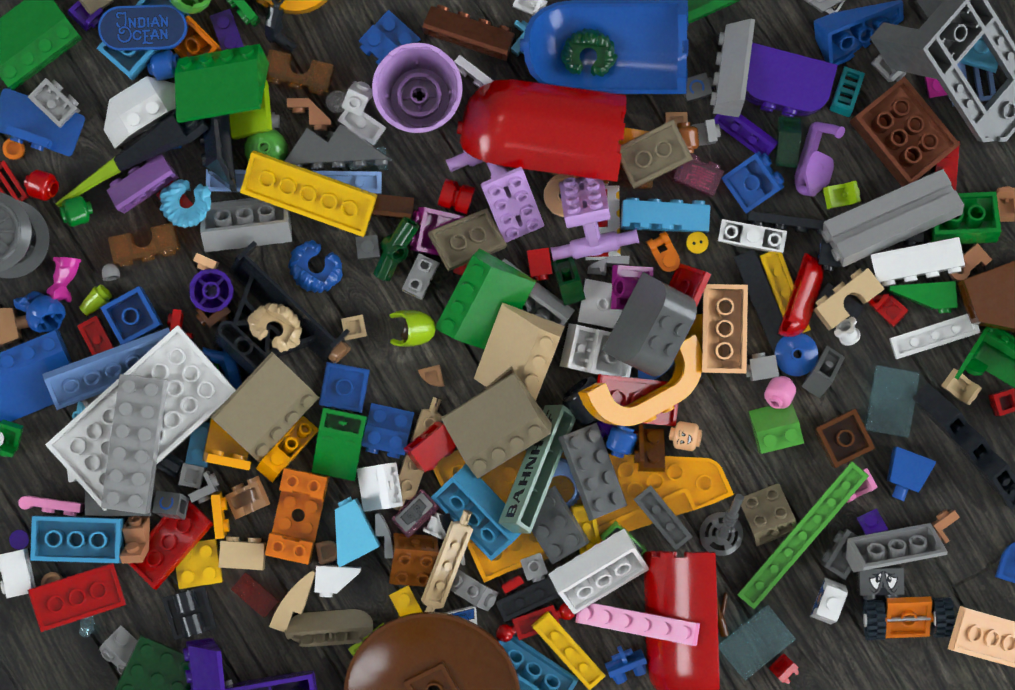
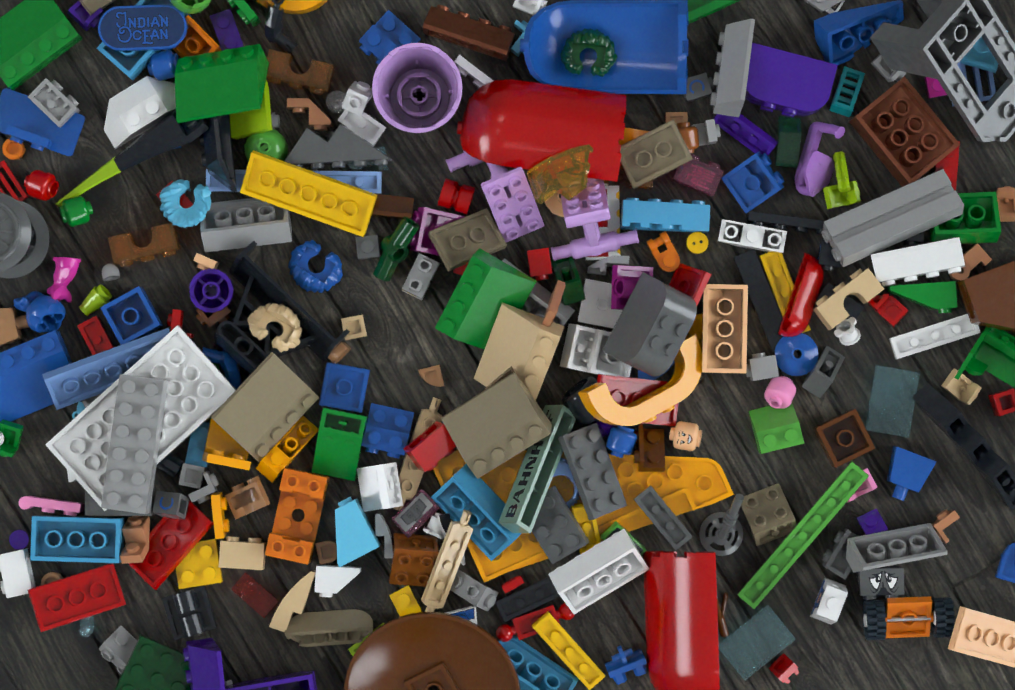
(141, 183): medium lavender slope -> none
(417, 330): lime piece -> none
(534, 567): light grey bracket -> none
(554, 303): none -> nougat tile
(561, 173): none -> clear yellow slope
(640, 623): bright pink plate -> none
(841, 172): none -> lime axle

